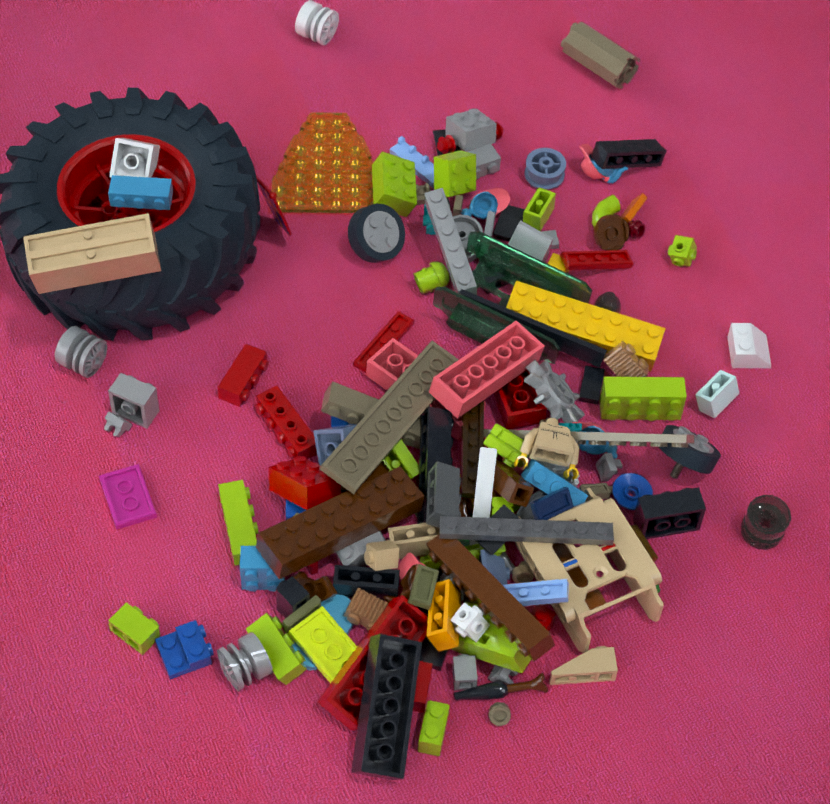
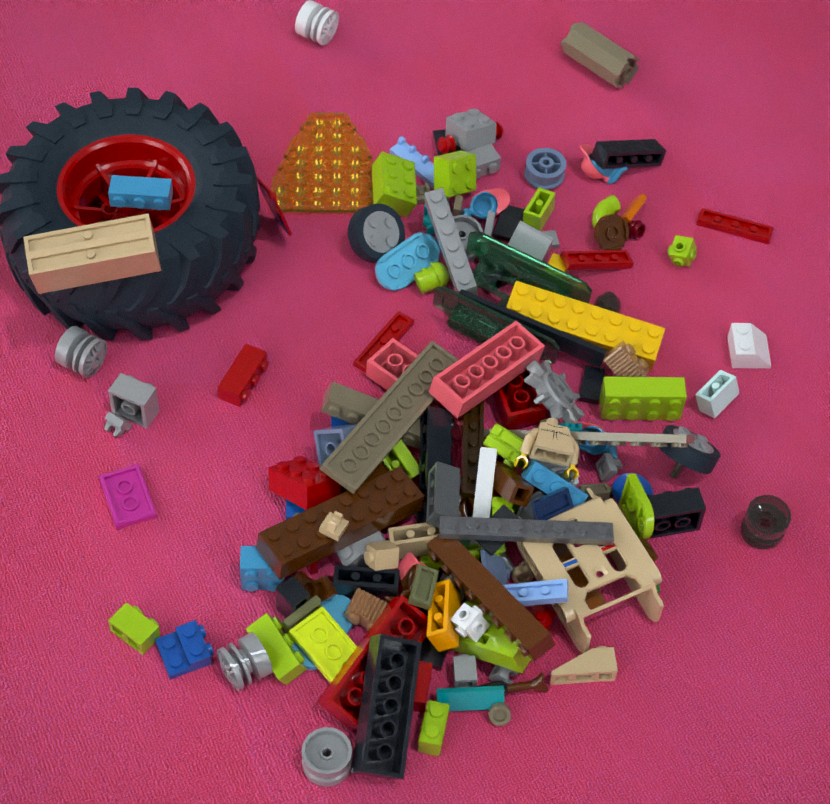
(134, 158): white slope -> none
(238, 516): lime brick -> none
(286, 423): red brick -> none
(326, 756): none -> light grey wheel
(334, 525): none -> tan tile
(398, 265): none -> medium azure tile
(470, 697): none -> teal tile
(637, 507): none -> lime tile
(735, 226): none -> red tile

